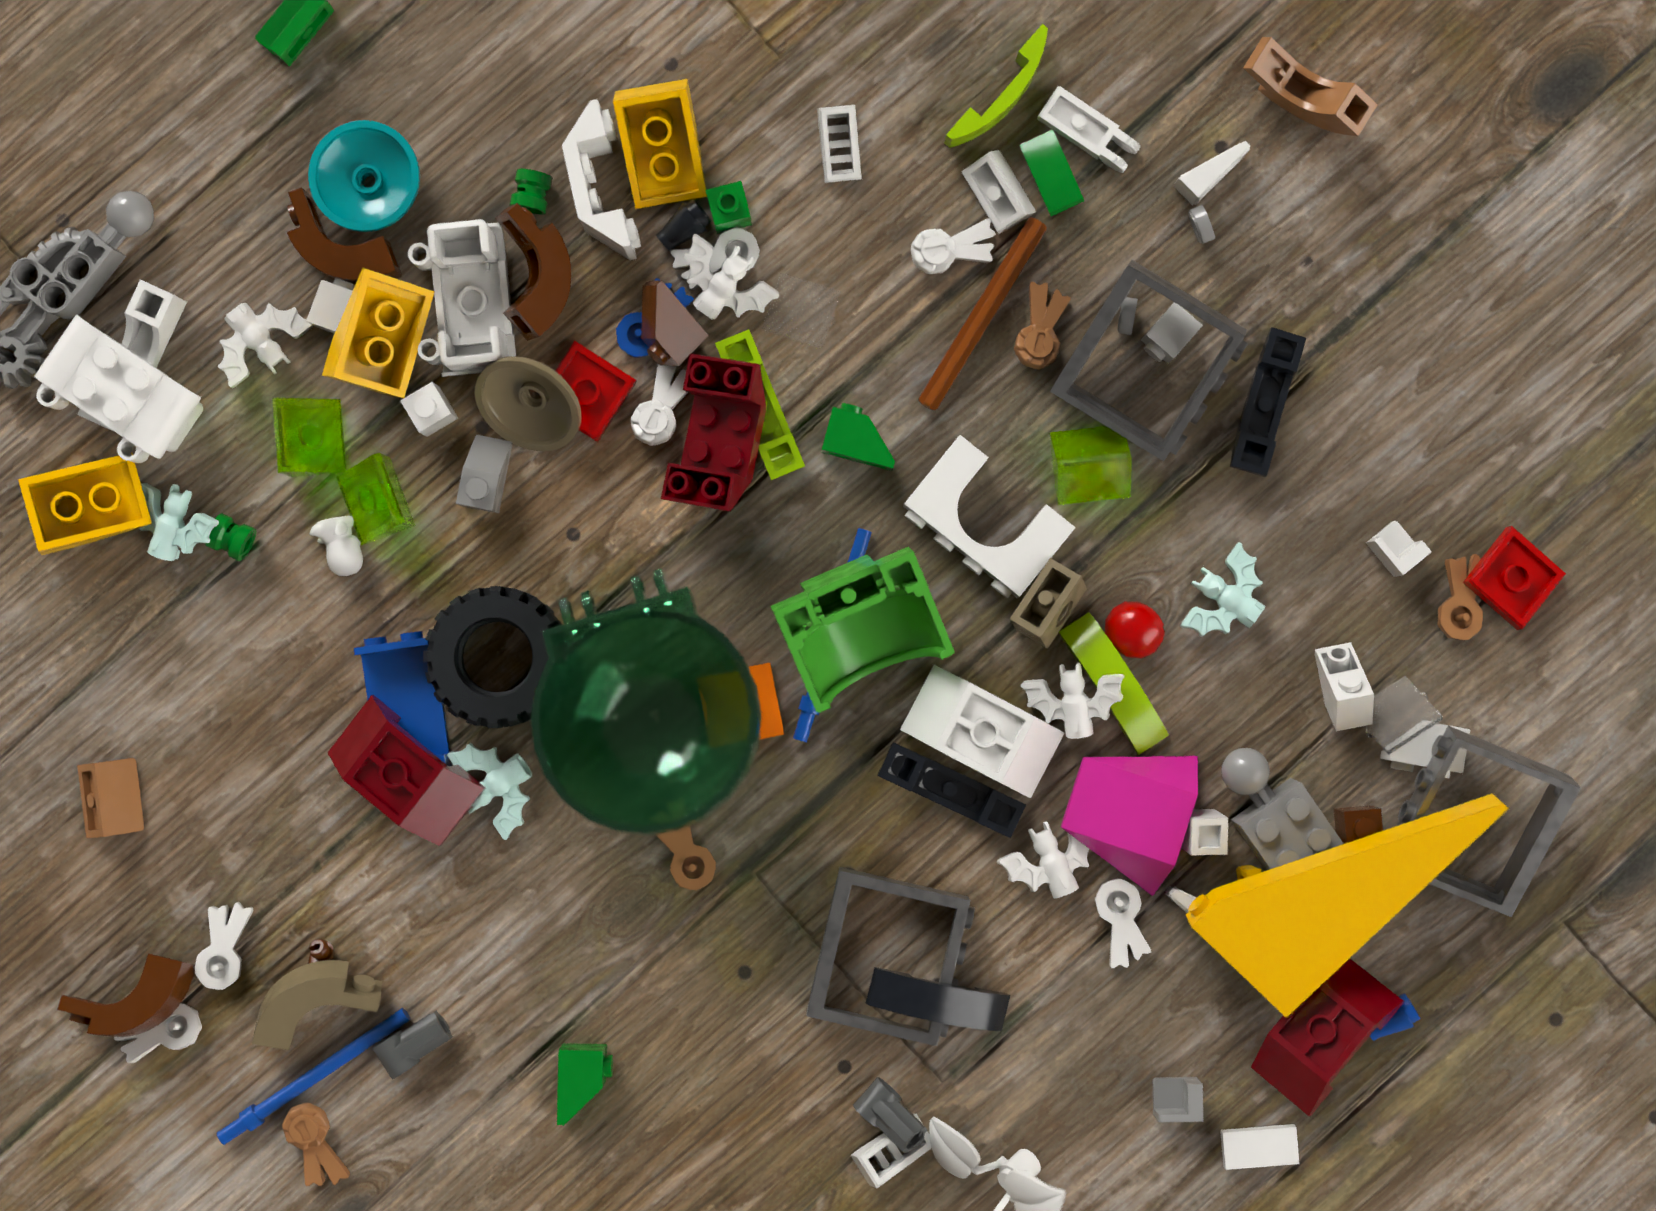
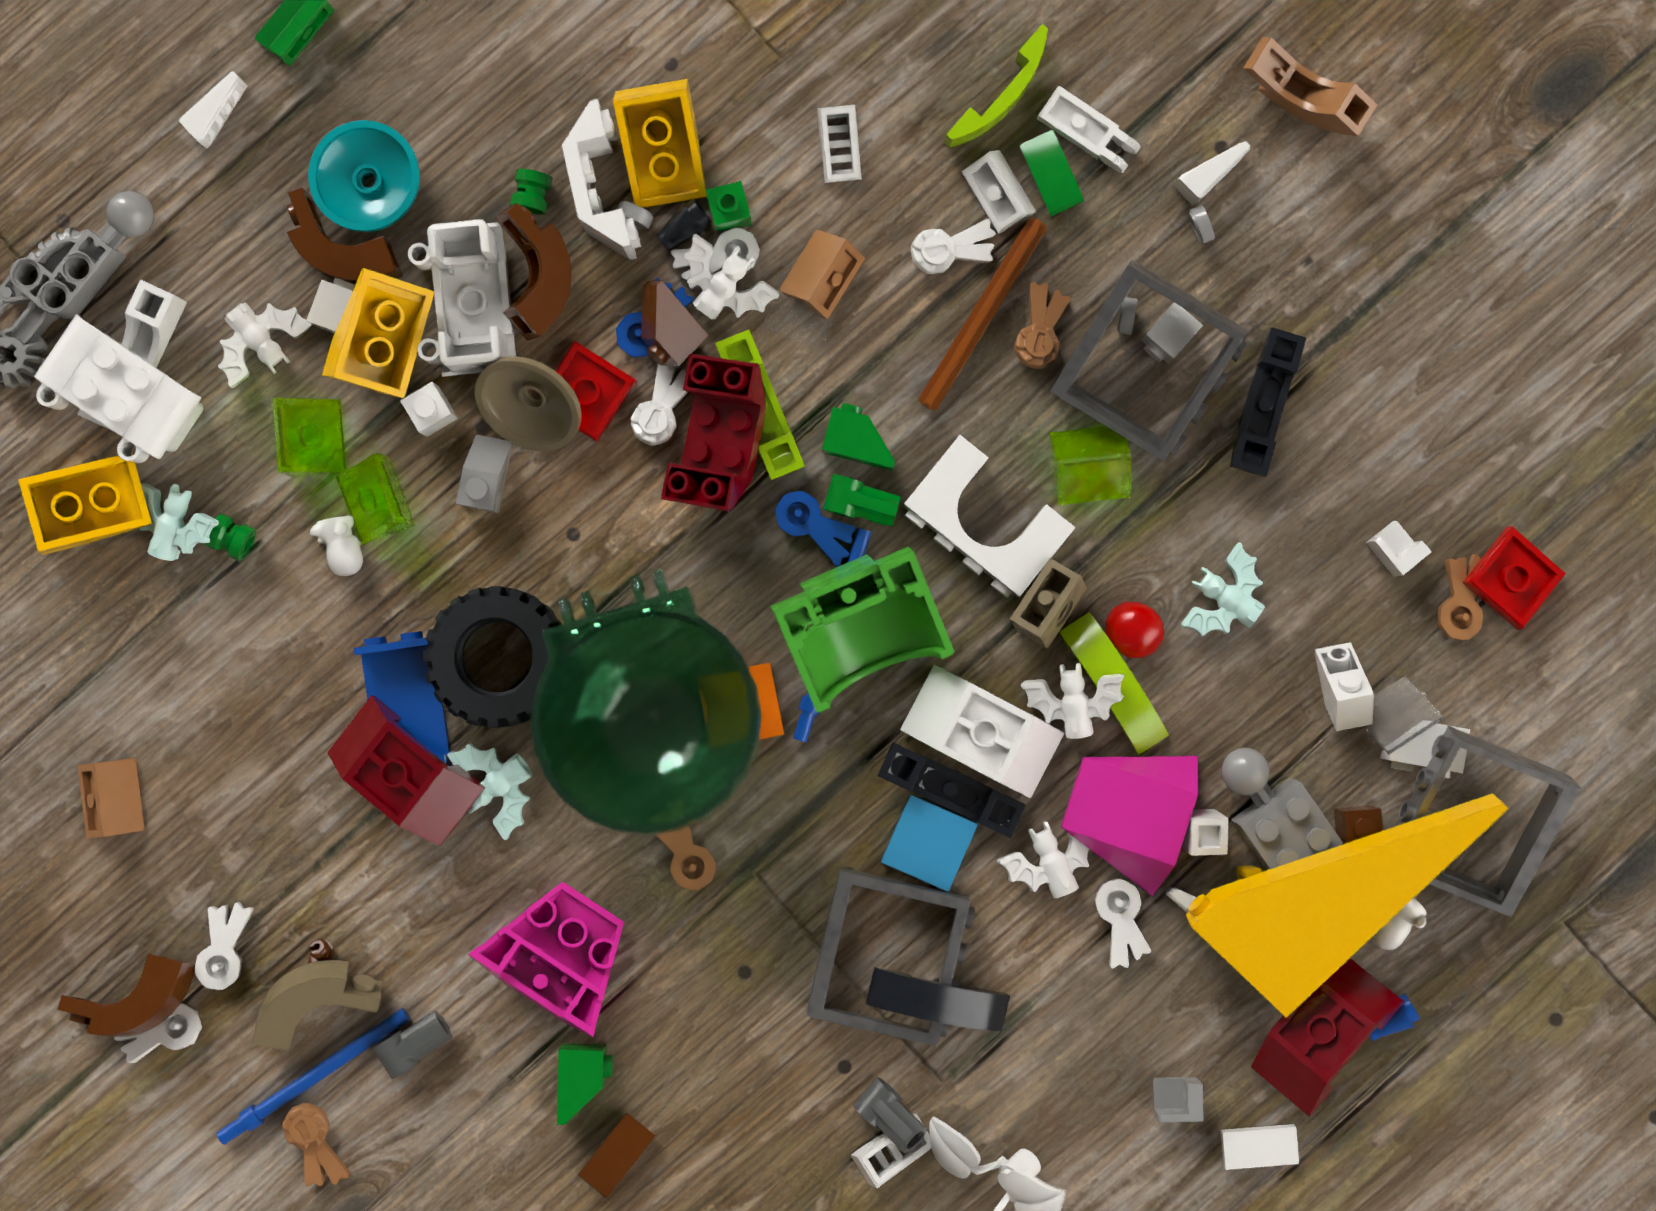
(211, 111): none -> white slope
(557, 955): none -> dark pink wedge
(616, 1155): none -> reddish brown slope
(641, 217): none -> light grey tile
(800, 515): none -> blue piece
(822, 272): none -> medium nougat panel
(853, 499): none -> green piece
(929, 842): none -> dark azure tile
(1399, 927): none -> white animal

